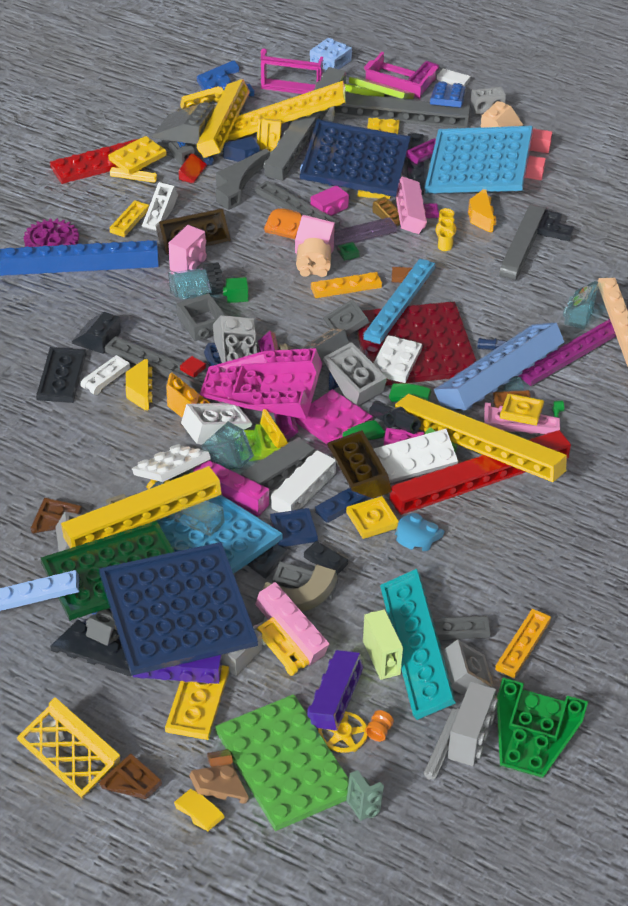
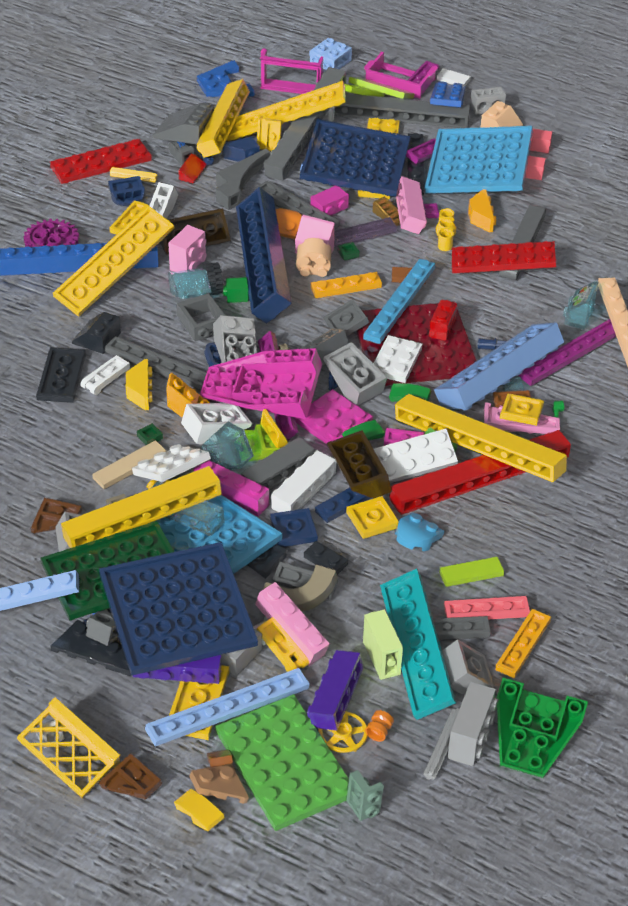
(113, 261): none -> yellow plate
(123, 468): none -> tan tile
(126, 190): none -> dark blue slope
(137, 155): yellow plate -> none
(149, 434): none -> dark green plate
(192, 366): red tile -> none
(203, 96): yellow plate -> none
(226, 707): none -> light blue plate
(263, 256): none -> dark blue brick
(395, 417): black piece -> none
(443, 320): none -> red brick
(471, 571): none -> lime tile
(492, 607): none -> coral plate
(503, 257): none -> red plate
(551, 227): black plate -> none

